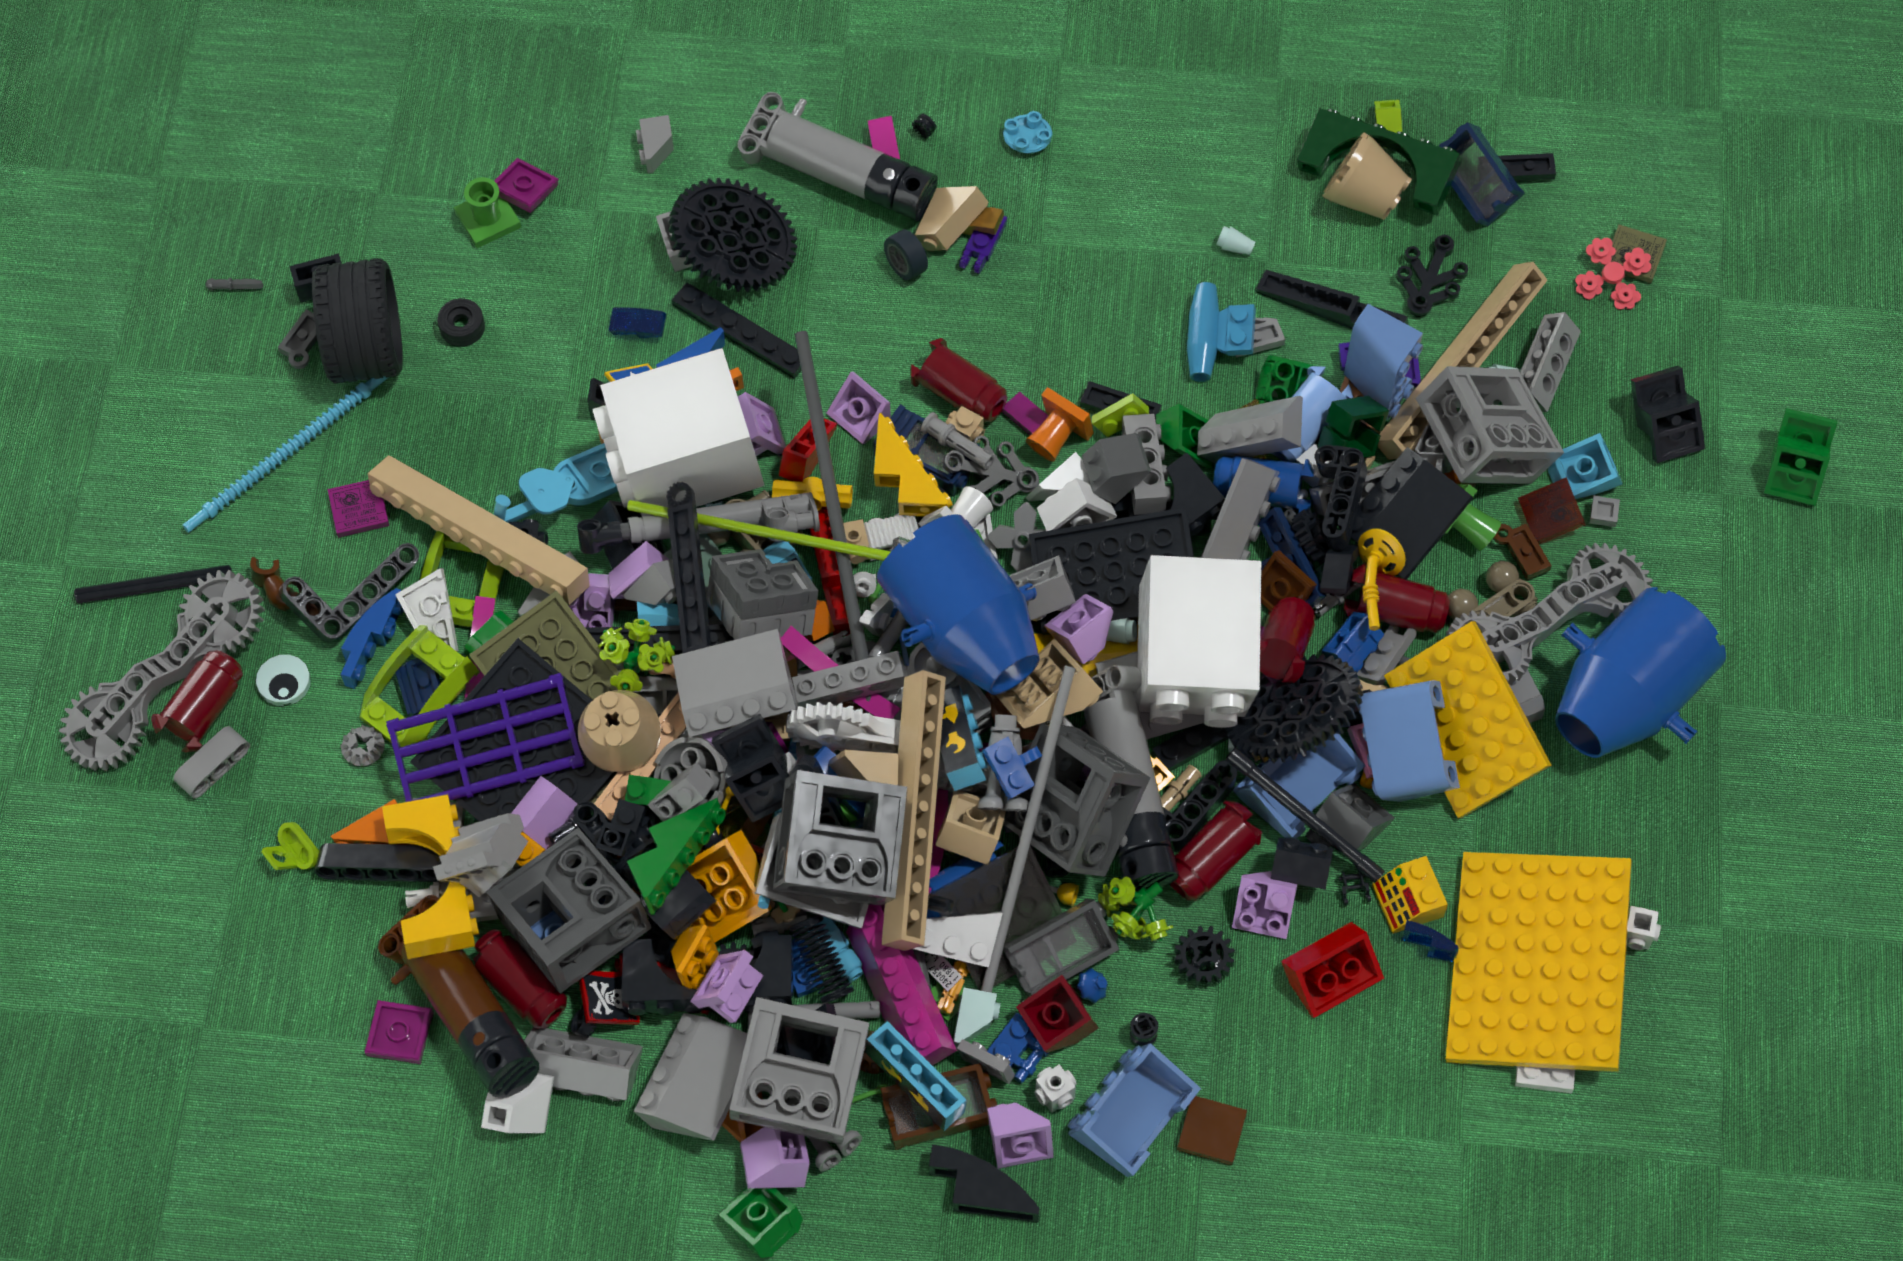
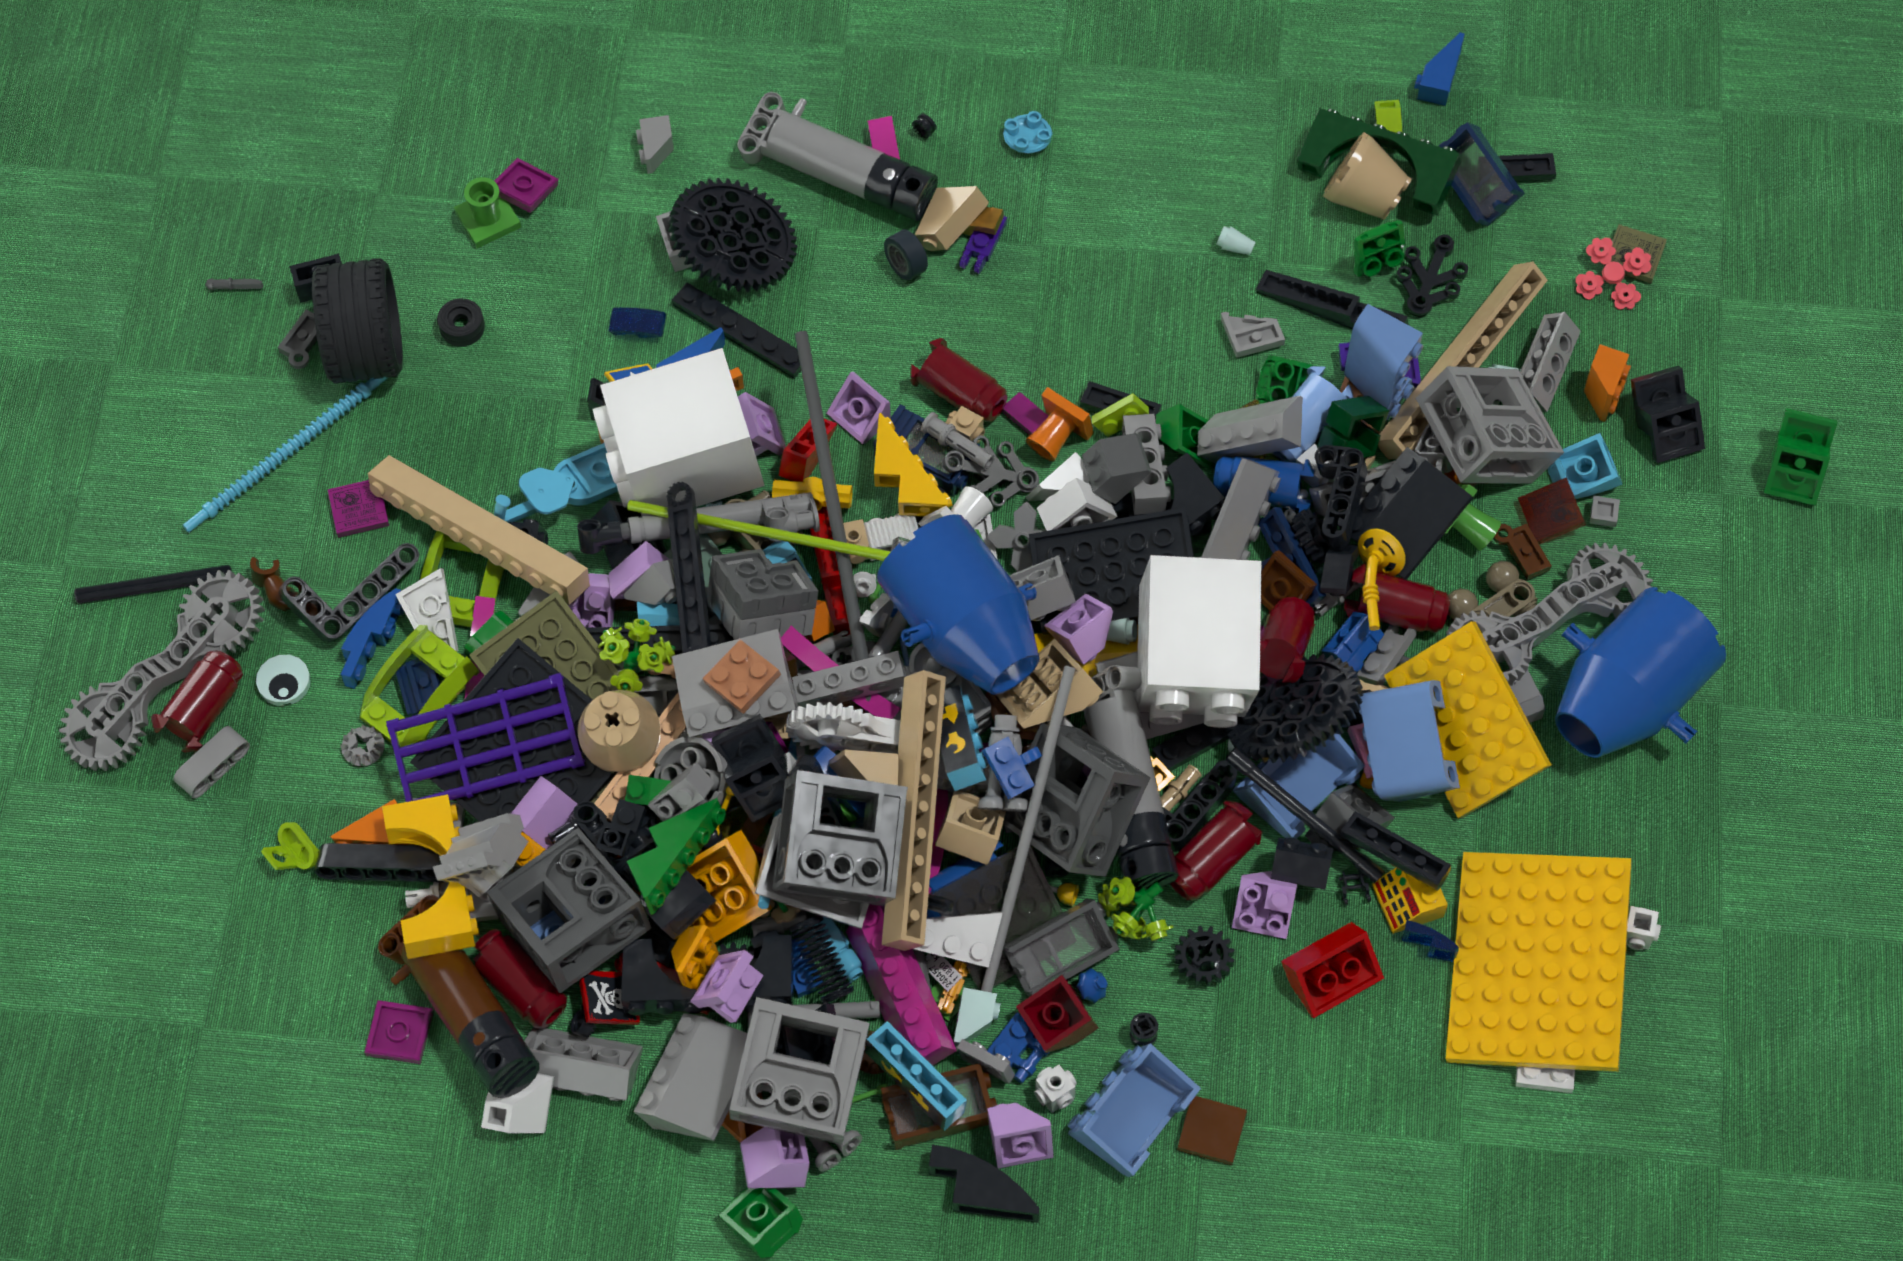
(741, 676): none -> nougat plate
(1211, 330): dark azure plate -> none
(1378, 248): none -> green slope
(1396, 850): none -> black brick
(1439, 73): none -> blue slope
(1606, 380): none -> orange slope

